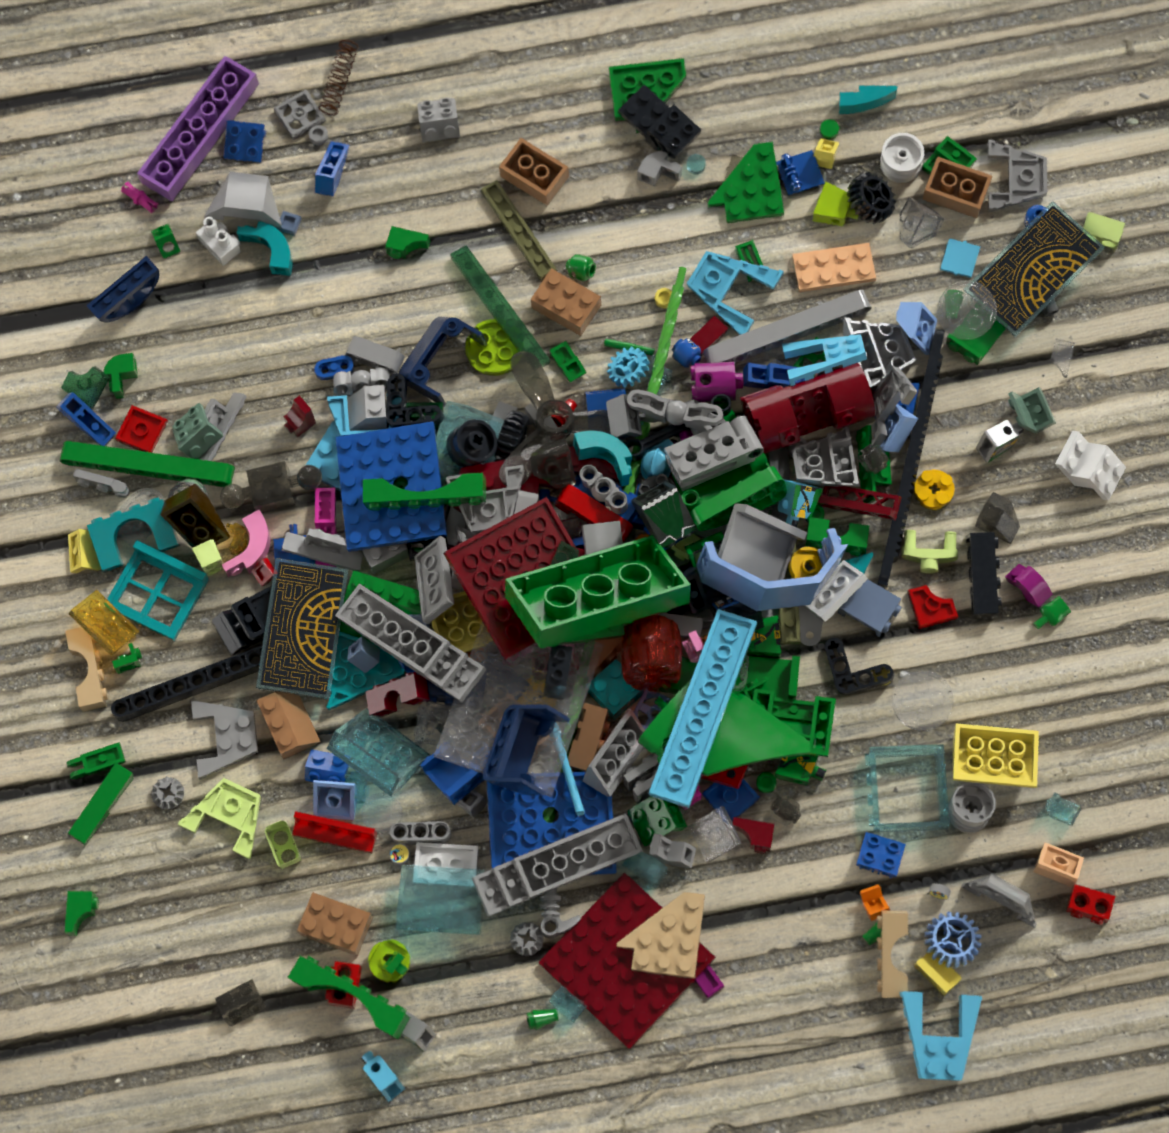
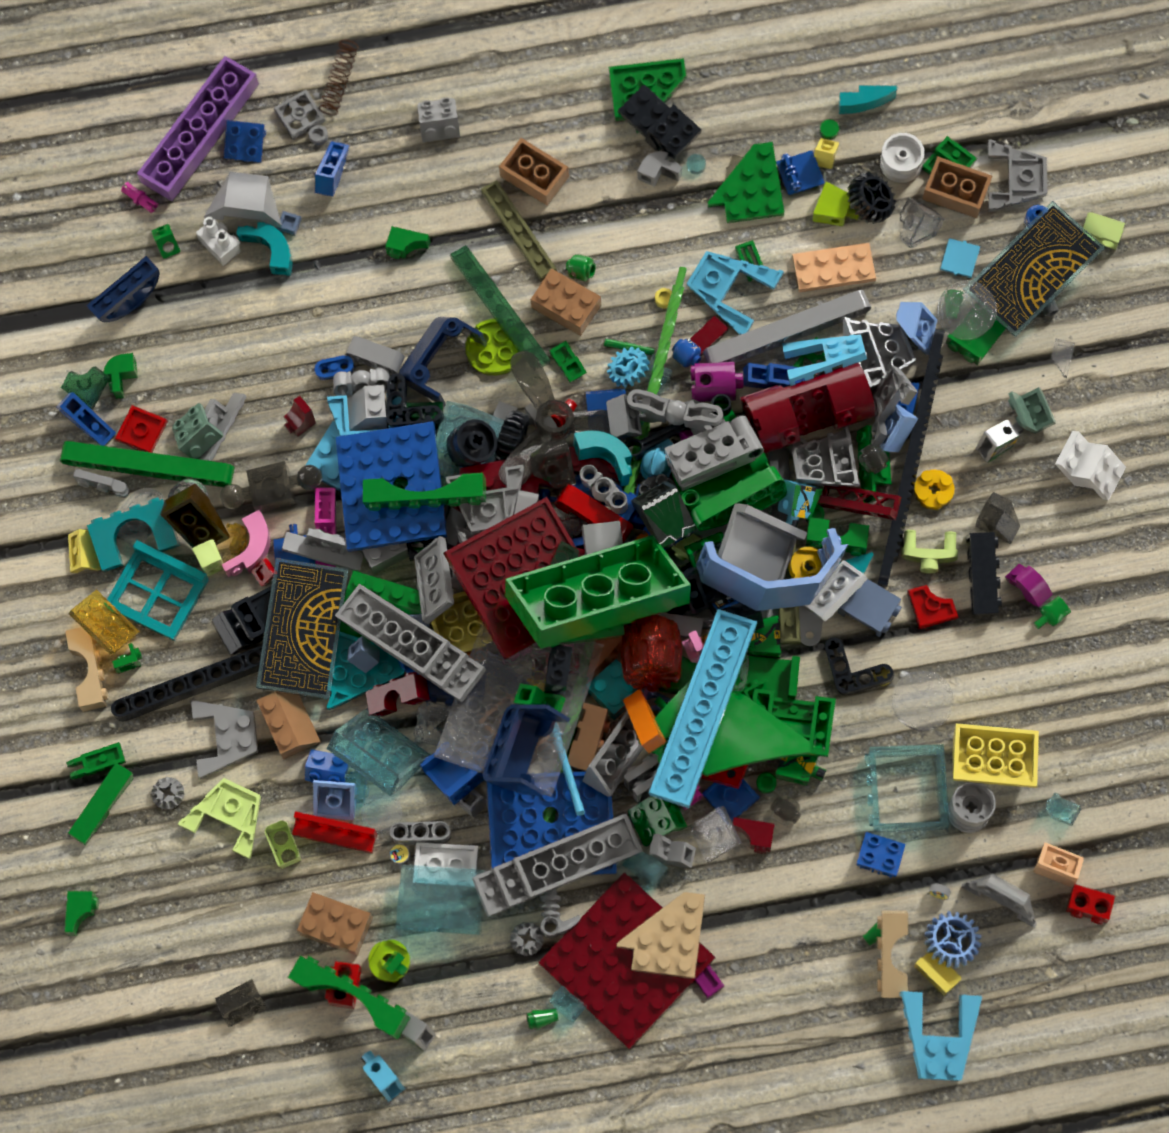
(535, 696): none -> green brick
(644, 721): none -> orange slope
(873, 901): orange bracket -> none

